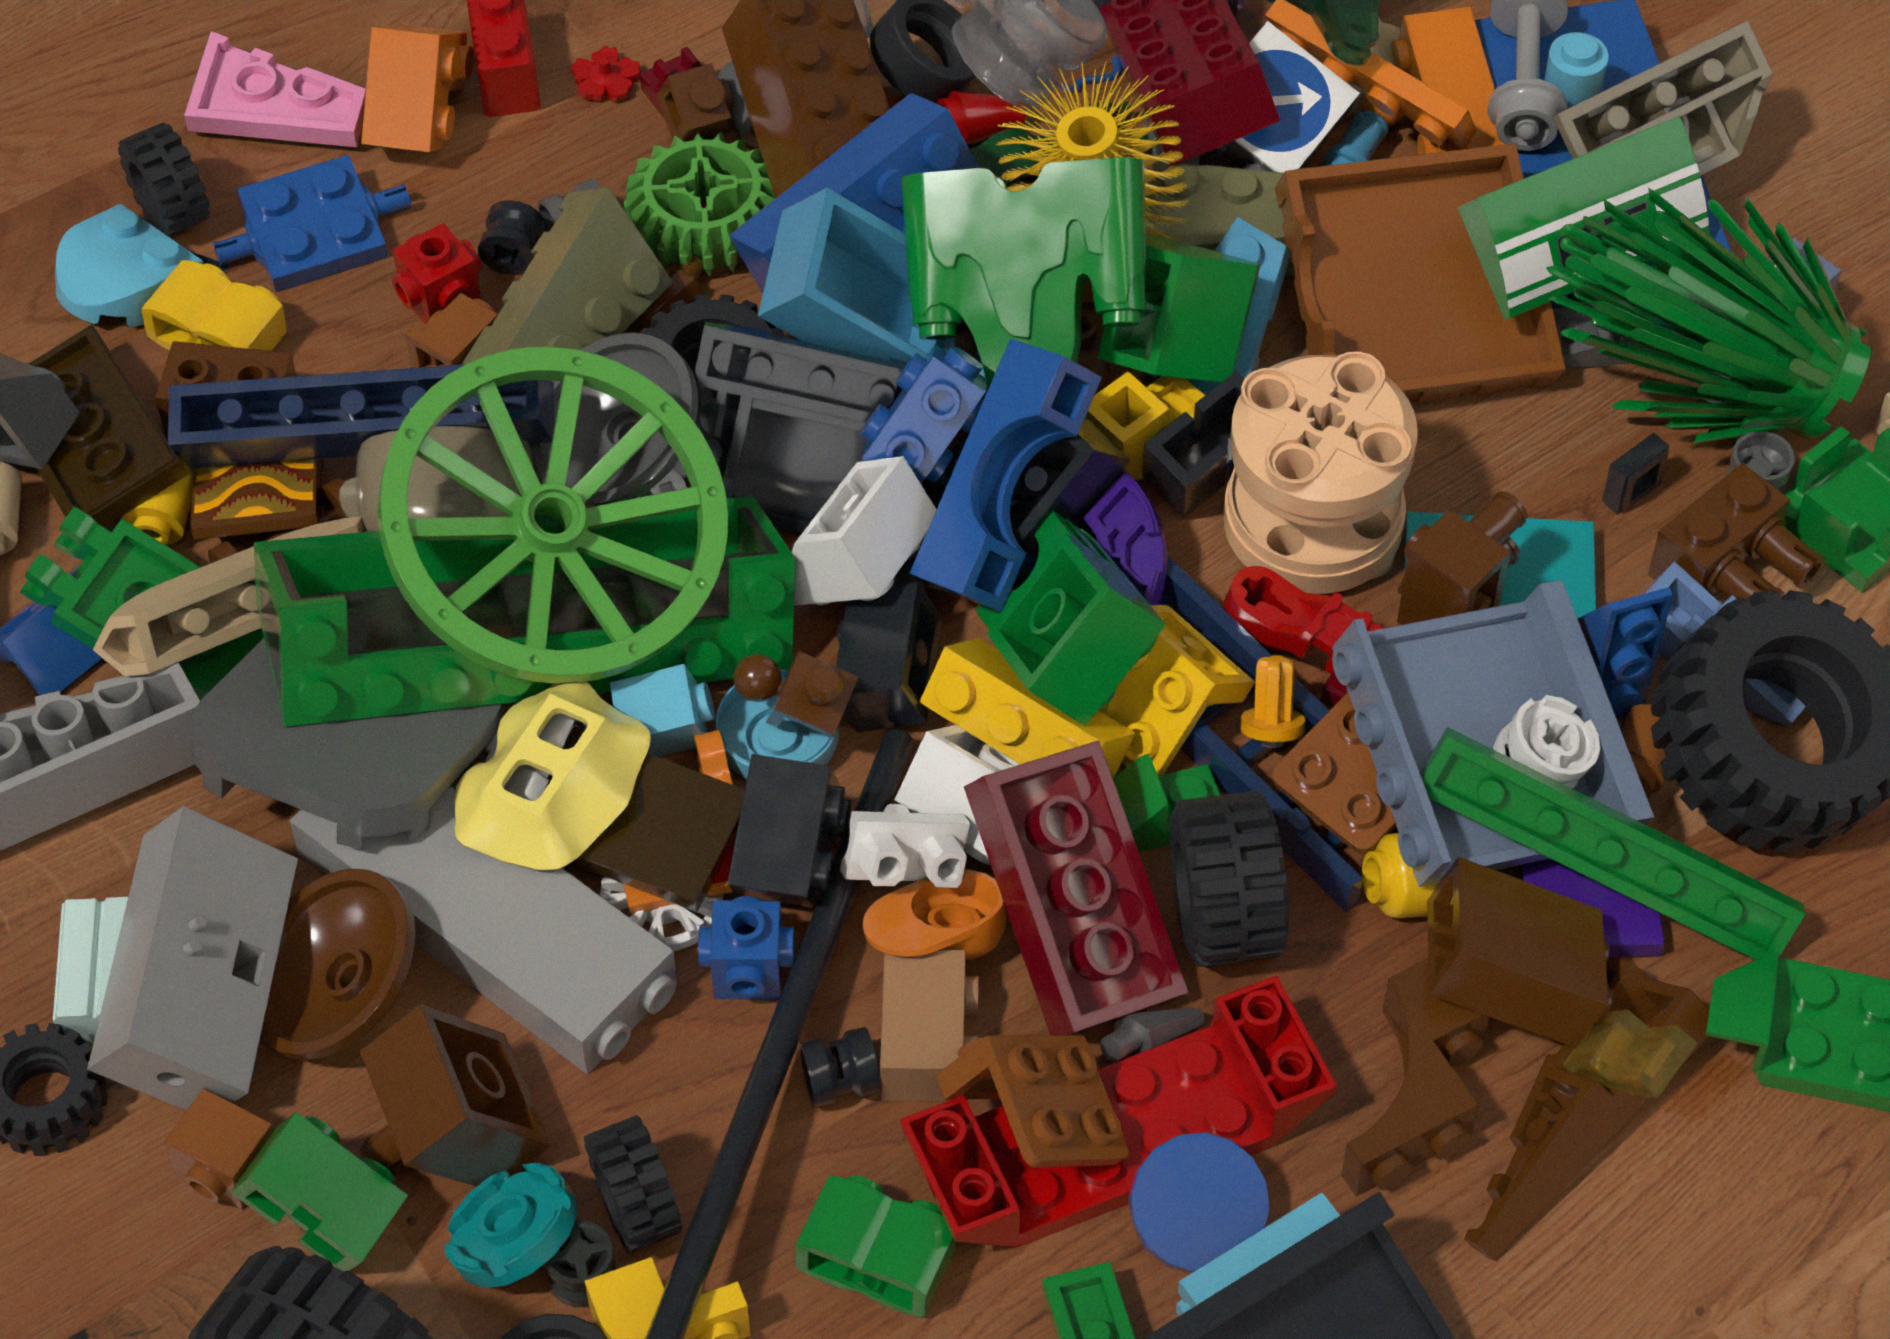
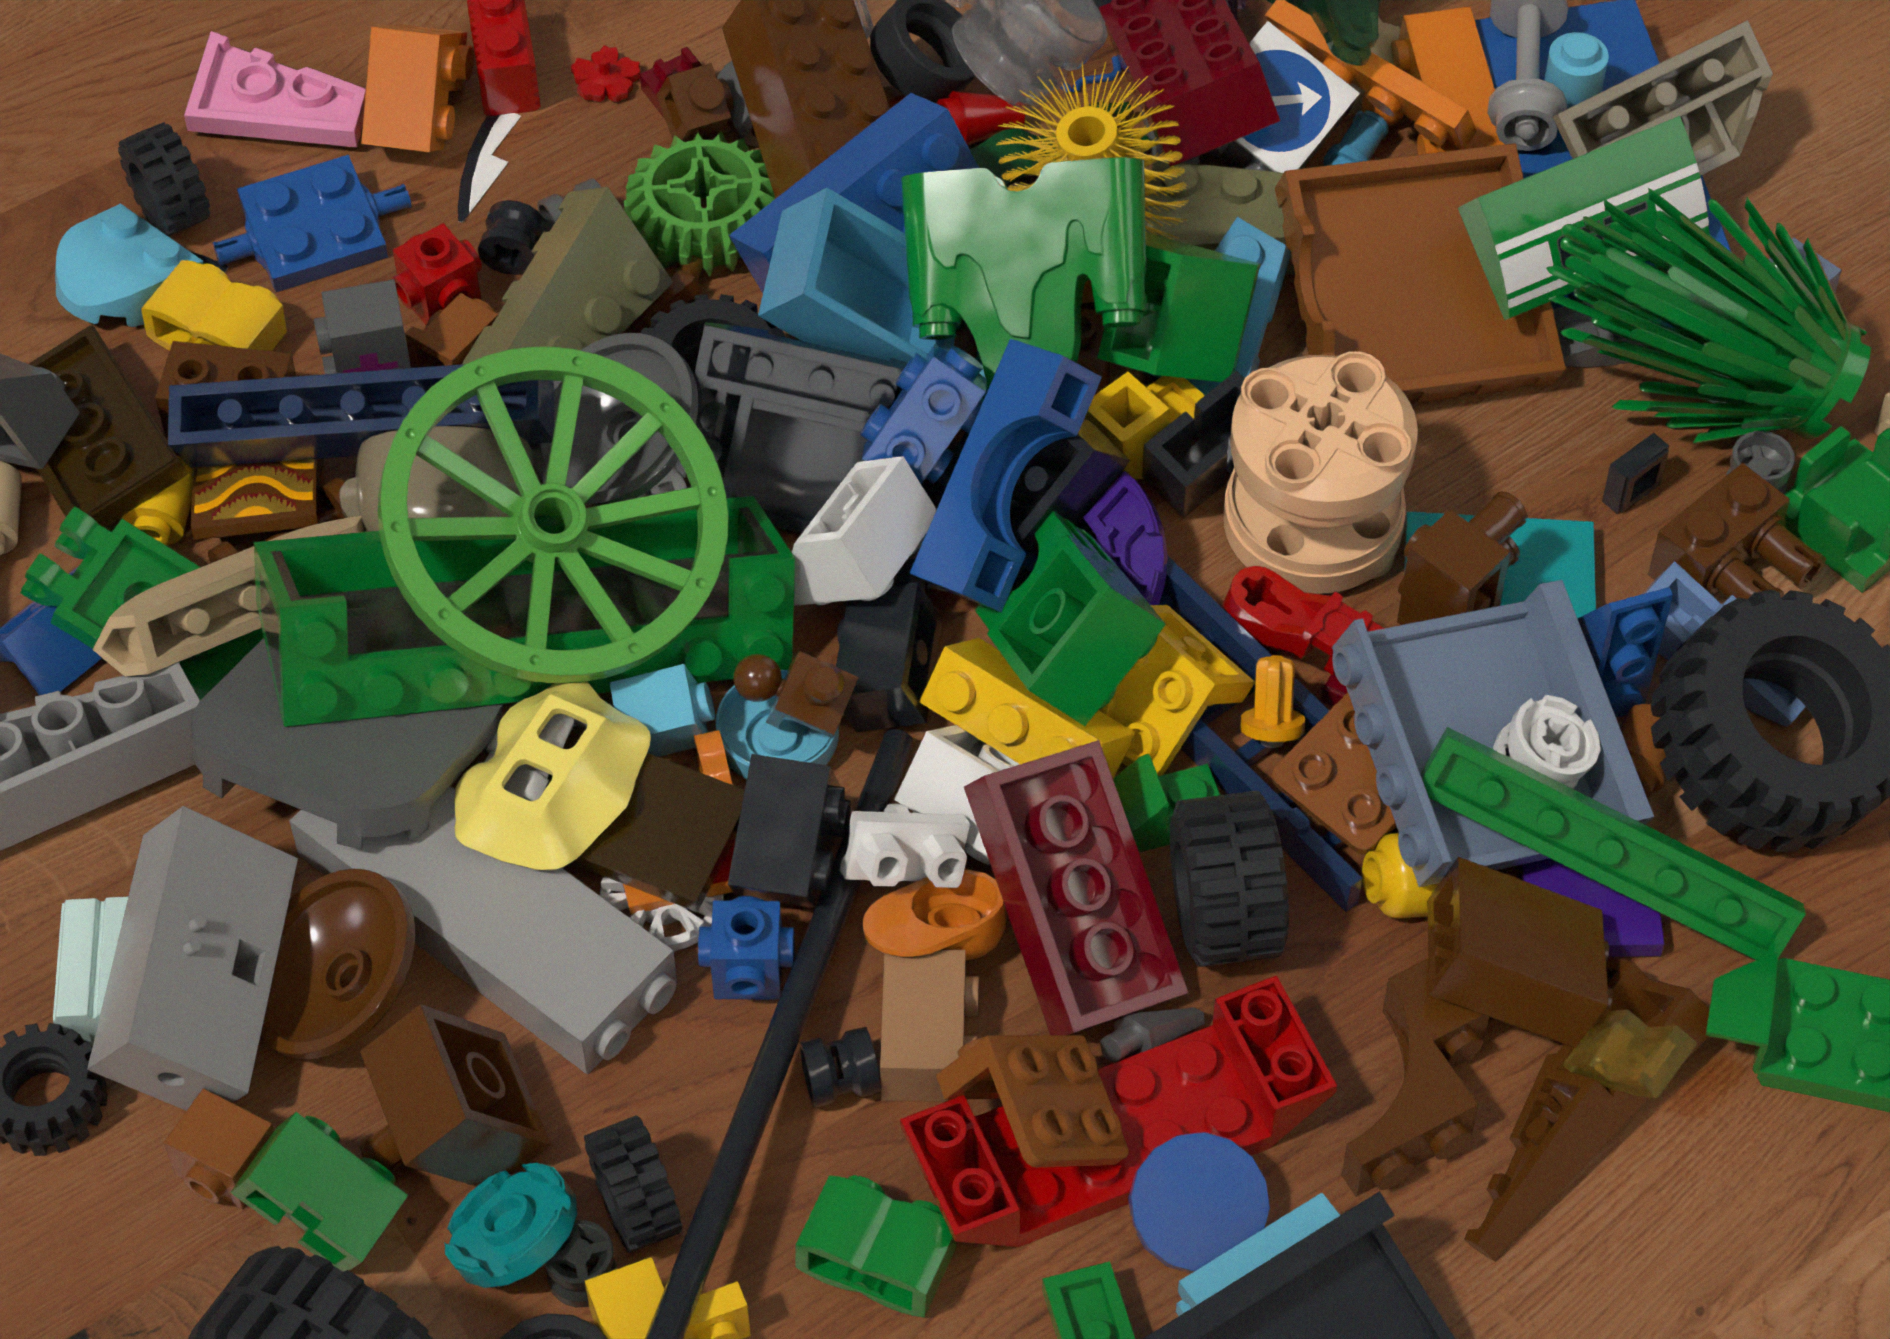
(362, 329): none -> dark grey brick
(481, 166): none -> sticker

